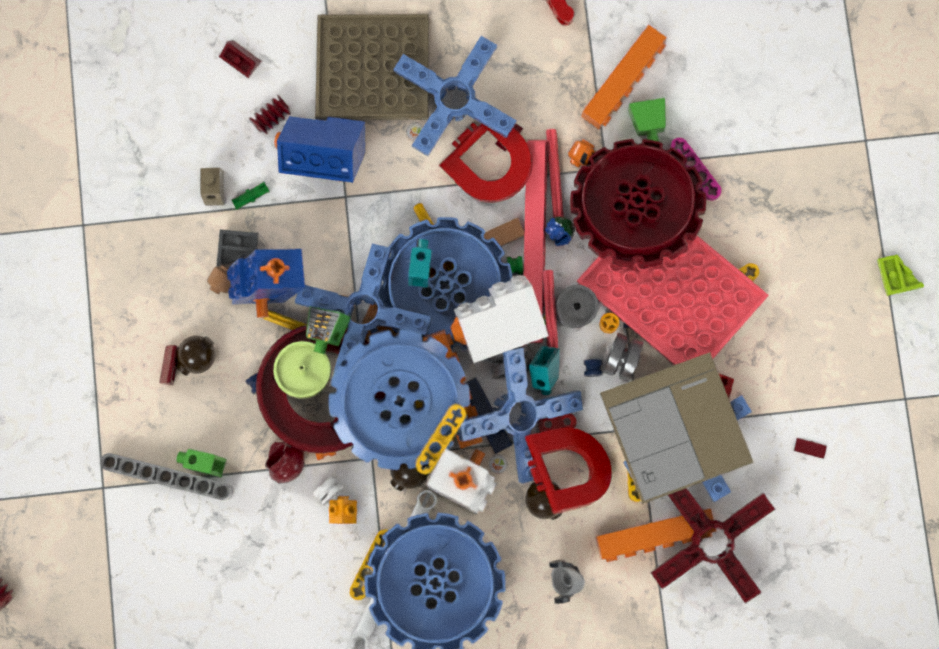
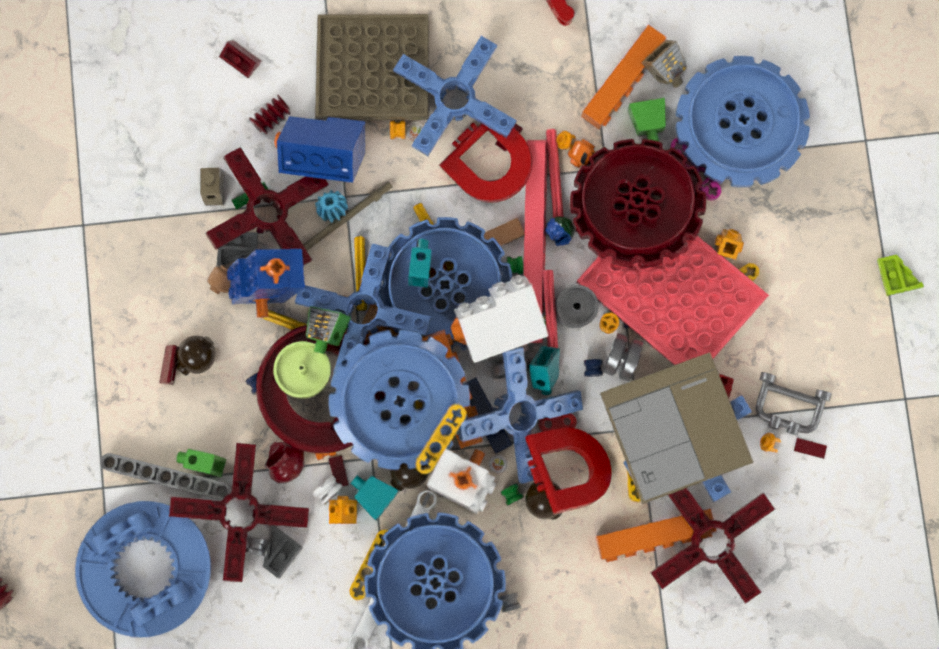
(97, 575): none -> medium blue piece
(217, 510): none -> dark red piece
(256, 546): none -> flat silver wheel
(280, 552): none -> dark grey wing
(281, 201): none -> dark red piece
(331, 206): none -> medium azure gear
(338, 470): none -> dark red window
(360, 262): none -> yellow axle
(373, 495): none -> teal torso
(375, 195): none -> dark tan bar
(397, 130): none -> light orange wheel
(510, 602): none -> flat silver wheel
(512, 494): none -> green wheel
(564, 140): none -> light orange plate
(565, 580): light grey cap -> none
(666, 63): none -> torso
(729, 243): none -> light orange brick
(768, 441): none -> light orange plate
(770, 96): none -> medium blue piece
(792, 427): none -> flat silver bar

